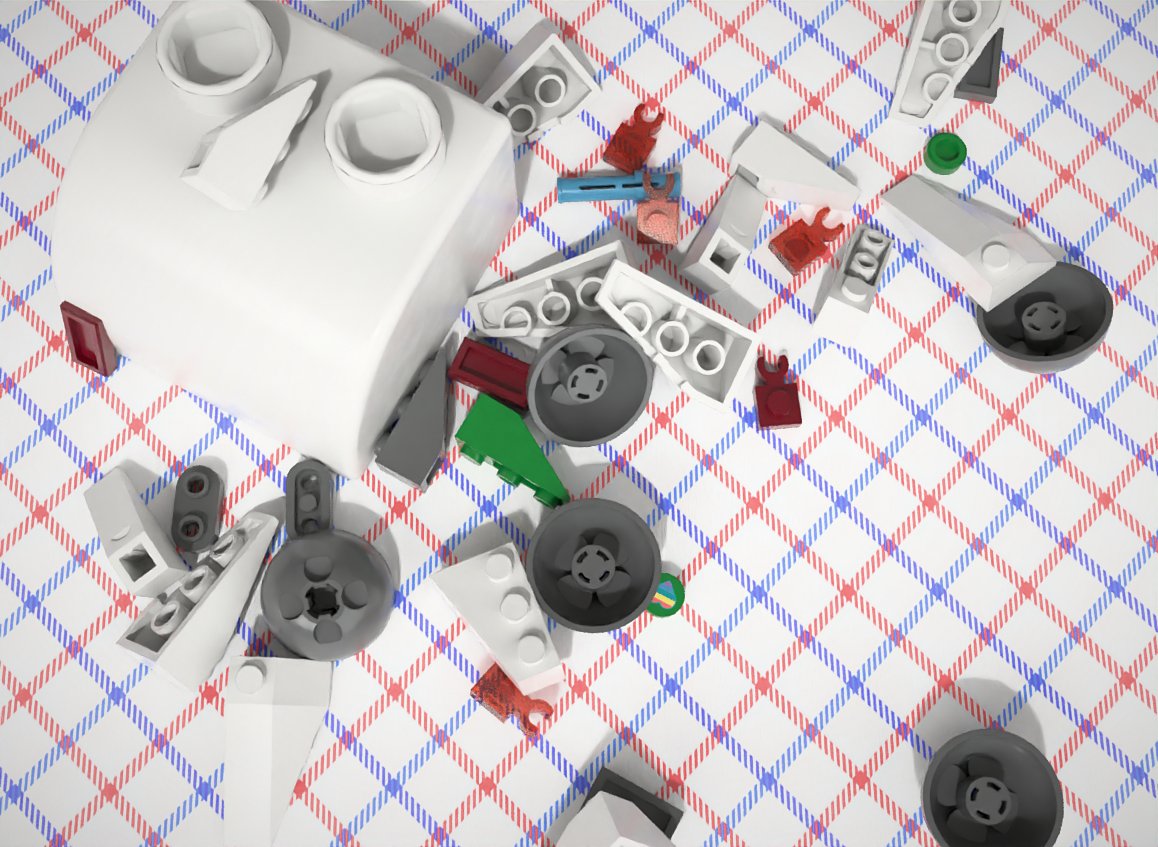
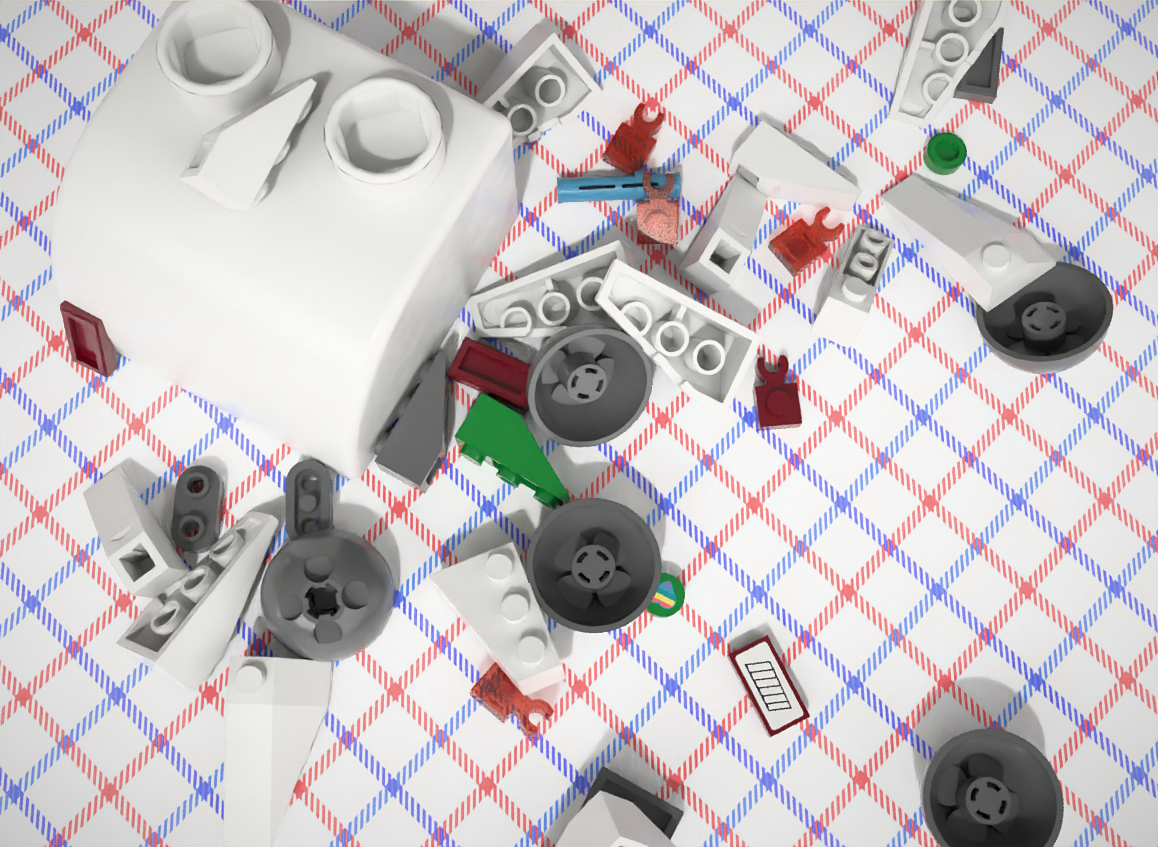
(768, 686): none -> tile

